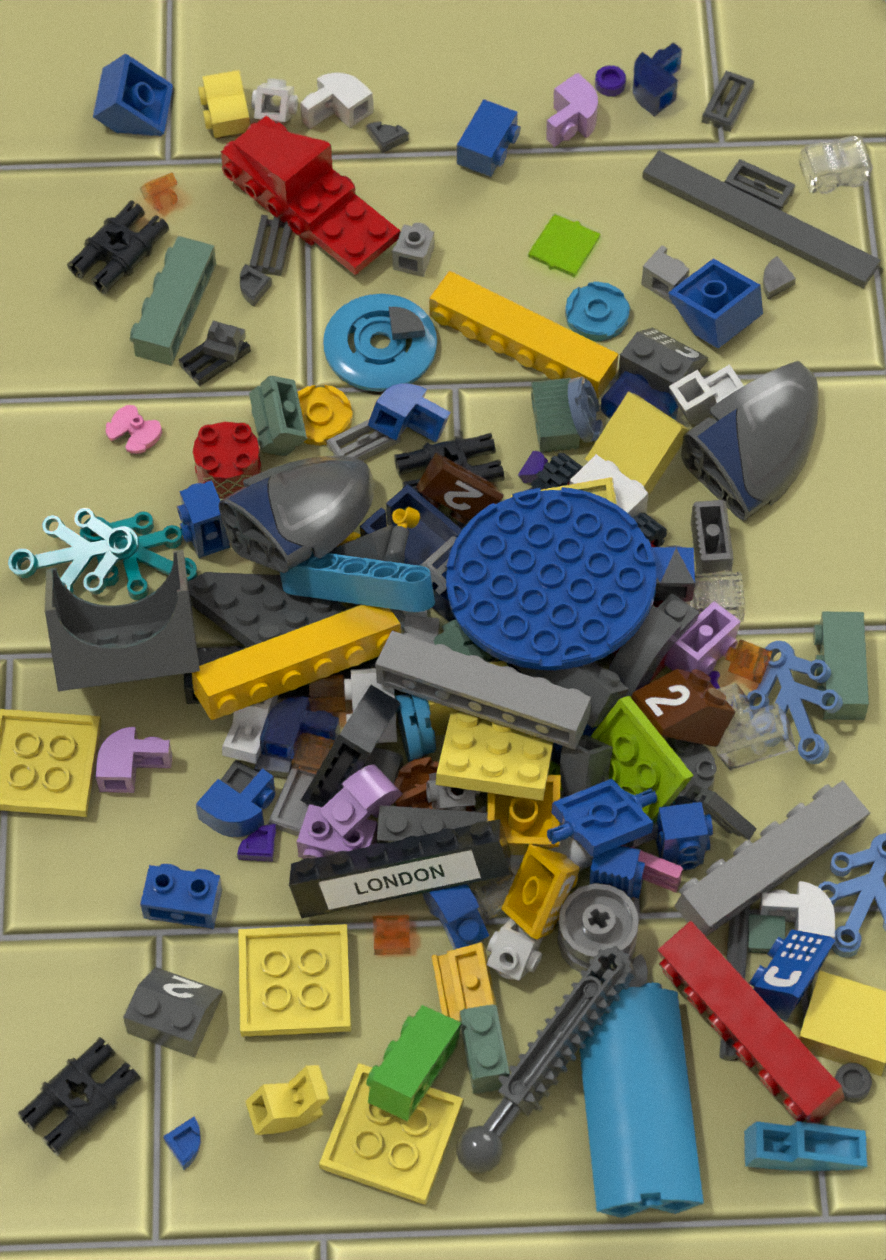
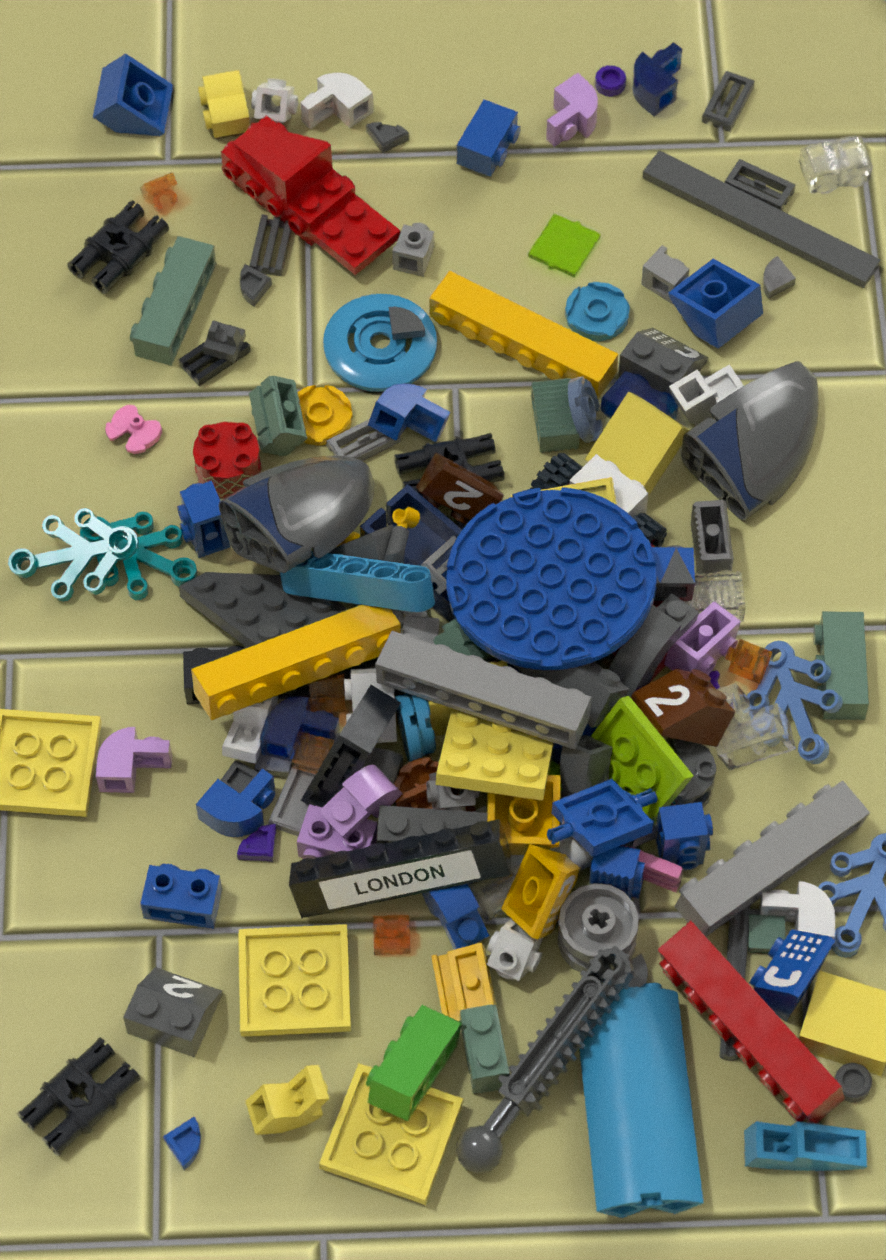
(125, 641): dark grey container -> none
(532, 466): dark purple tile -> none
(721, 812): dark grey tile -> none

